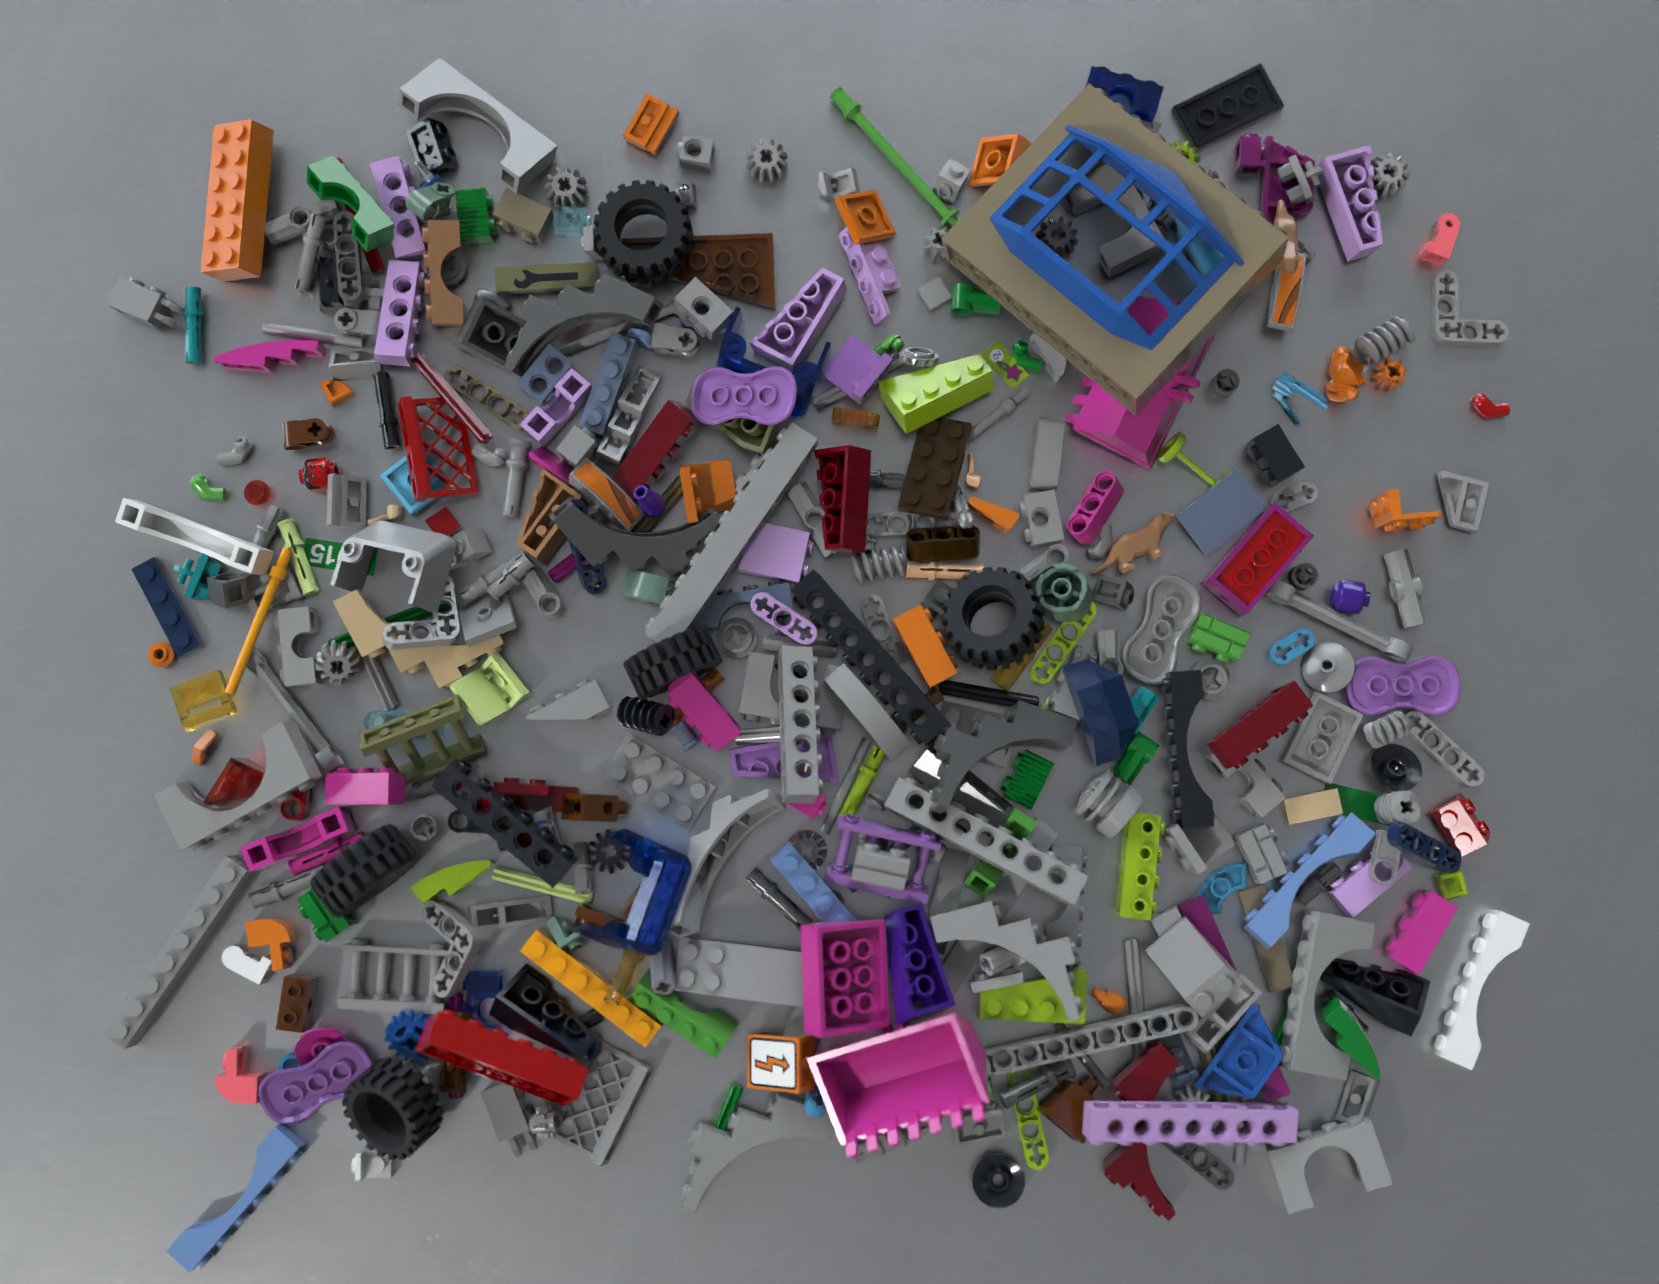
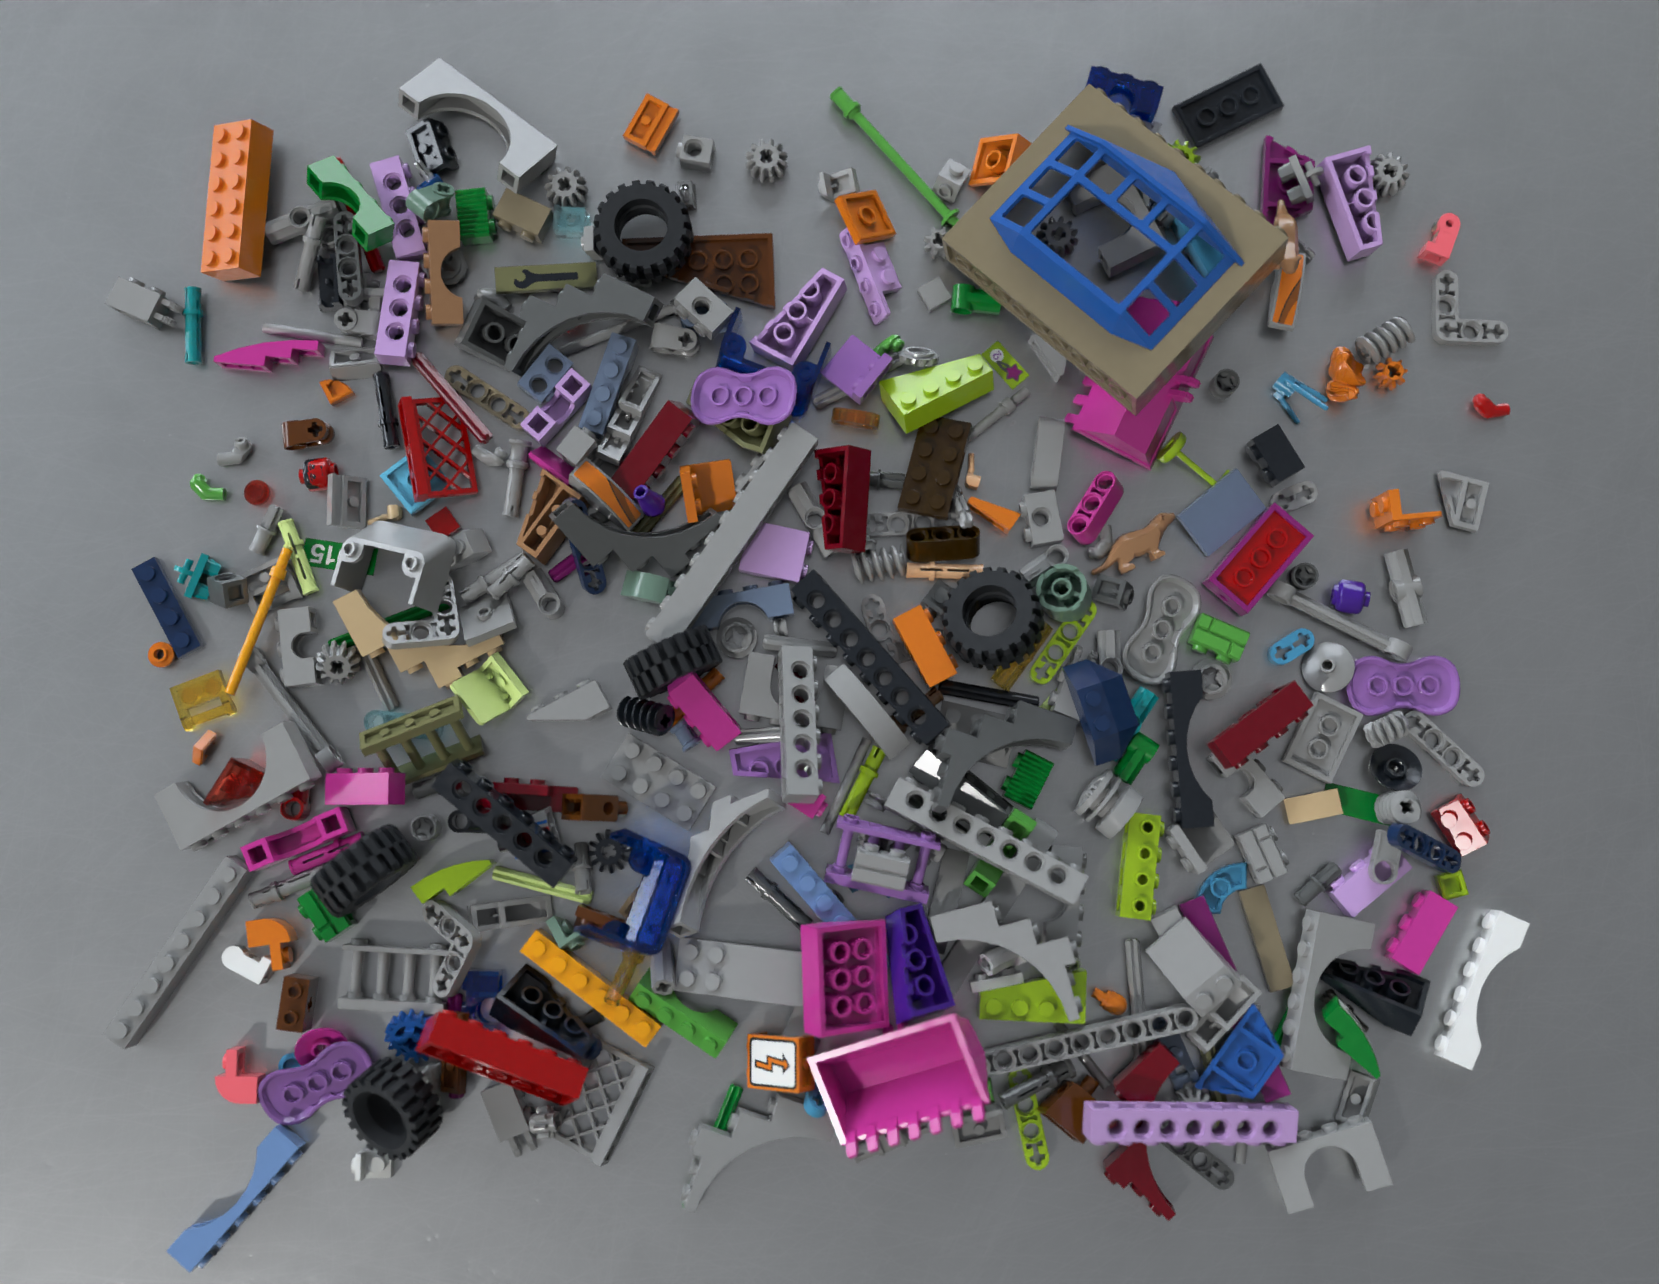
(194, 535): white arch -> none
(641, 336): light blue tile -> none
(782, 607): lavender beam -> none
(809, 838): light grey gear -> none
(1003, 1193): black dish -> none
(1023, 357): green arm -> none
(1249, 155): magenta brick -> none
(1272, 920): medium blue arch -> none

